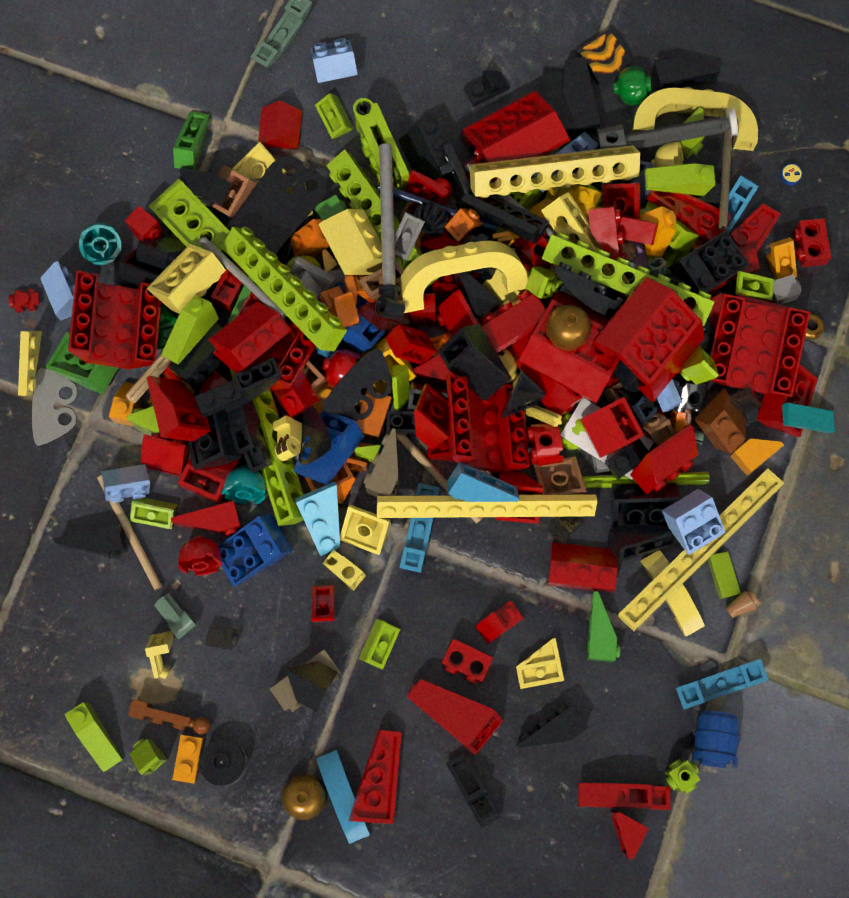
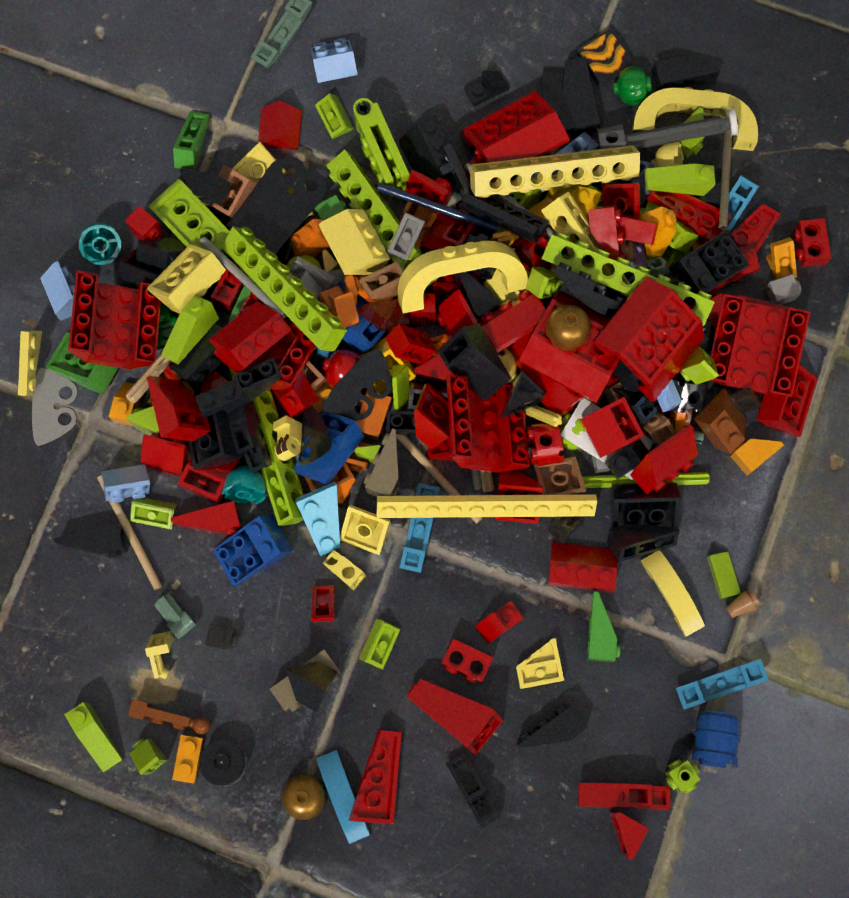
(21, 299): red piece -> none
(200, 556): red cylinder -> none
(388, 303): flat silver piece -> none
(434, 218): black gear -> none
(463, 223): orange bracket -> none
(477, 486): dark azure slope -> none
(685, 565): light yellow plate -> none
(694, 520): light blue slope -> none
(754, 286): lime slope -> none
(791, 174): tile -> none
(808, 418): teal tile -> none
(815, 334): pearl gold piece -> none

